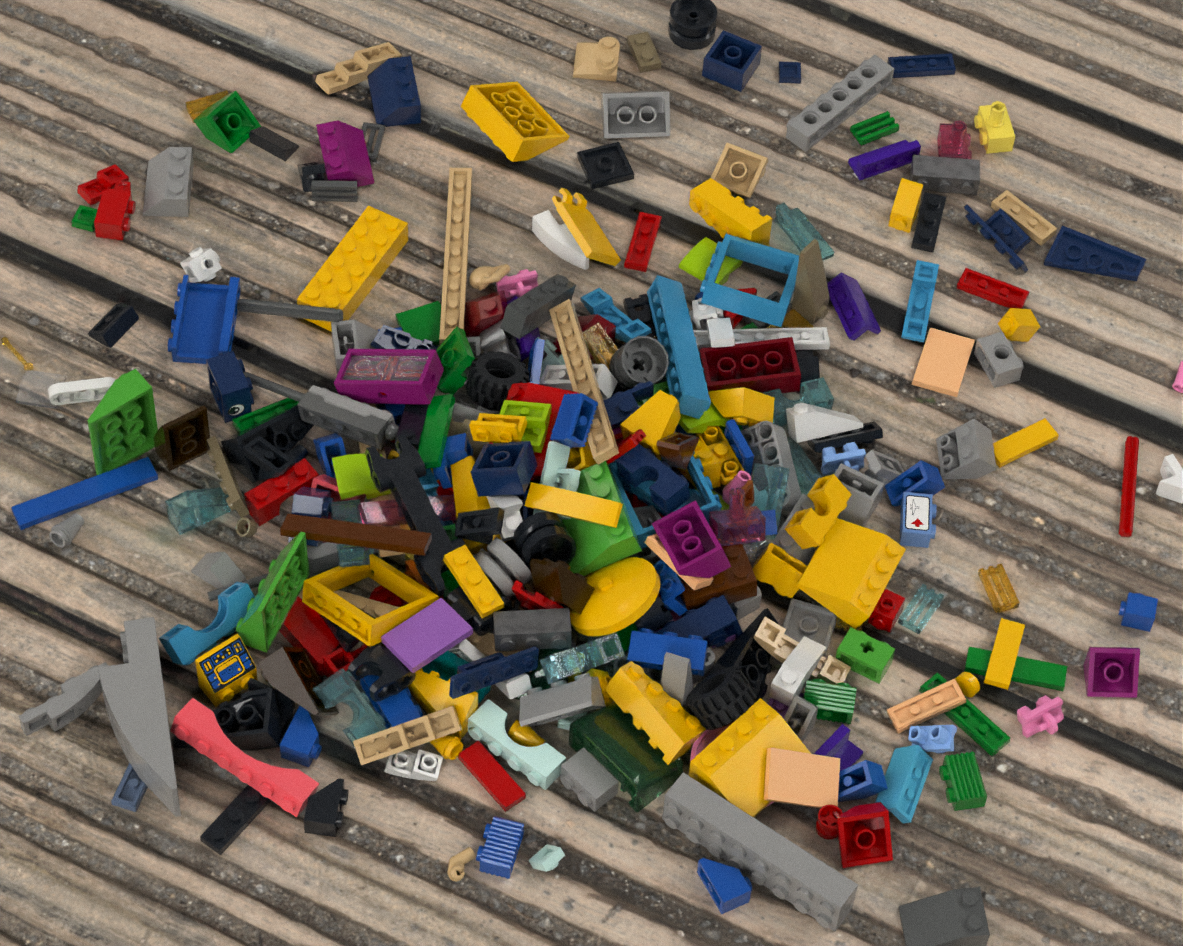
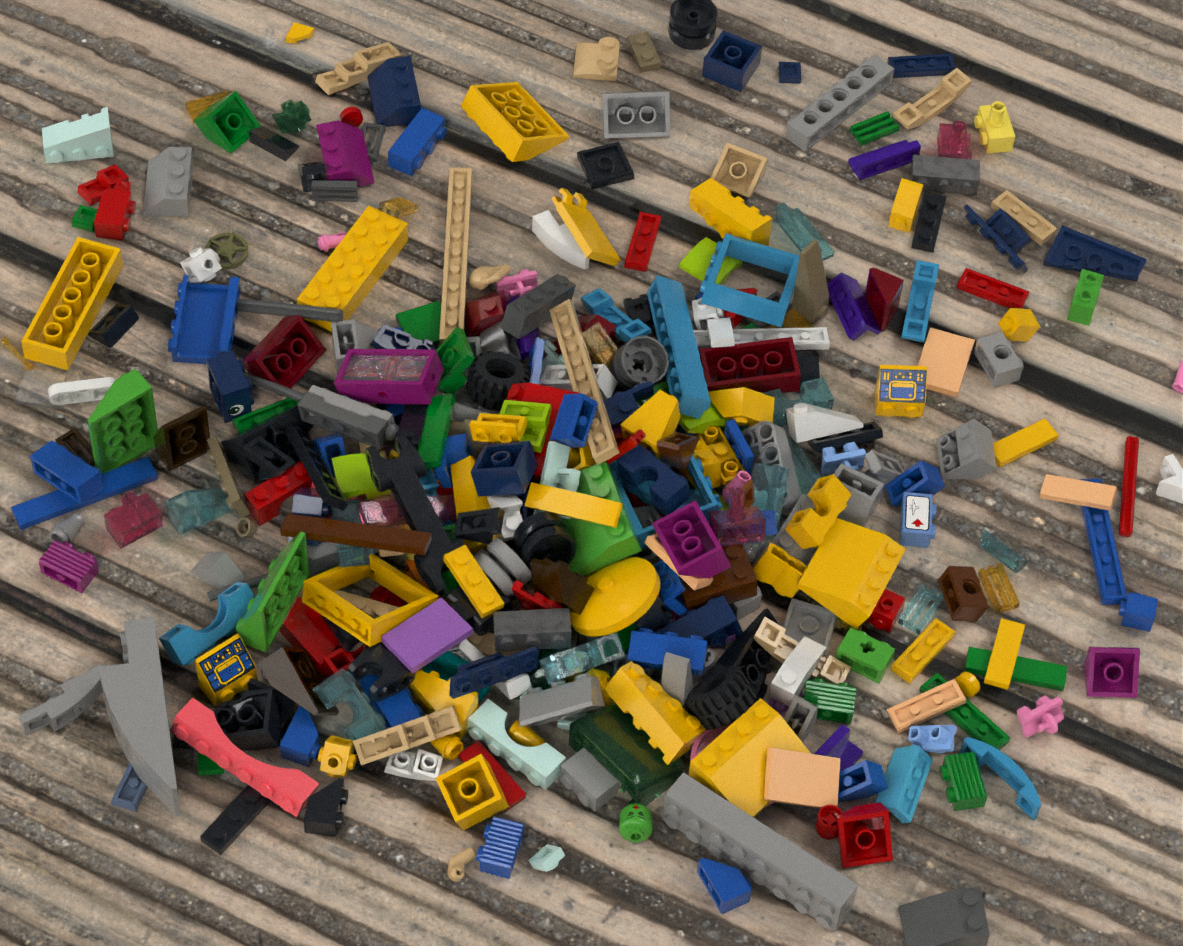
(67, 472): none -> blue brick
(69, 566): none -> magenta brick
(72, 303): none -> yellow brick
(78, 436): none -> dark brown tile
(79, 139): none -> light aqua wedge
(133, 519): none -> clear pink brick
(207, 766): none -> green tile
(228, 250): none -> olive wheel
(285, 352): none -> dark red slope
(292, 116): none -> clear green brick
(299, 32): none -> yellow tile
(316, 467): none -> black tile
(330, 241): none -> bright pink pin
(337, 756): none -> yellow brick
(352, 116): none -> red tile
(395, 207): none -> clear yellow tile
(417, 142): none -> blue brick
(472, 792): none -> yellow brick
(635, 822): none -> bright green head
(883, 295): none -> dark red slope
(900, 391): none -> slope
(923, 650): none -> yellow tile
(934, 102): none -> tan slope
(963, 593): none -> reddish brown brick
(1002, 552): none -> clear light blue slope
(1007, 770): none -> dark azure slope
(1078, 492): none -> light nougat tile
(1085, 297): none -> bright green brick
(1104, 554): none -> blue tile

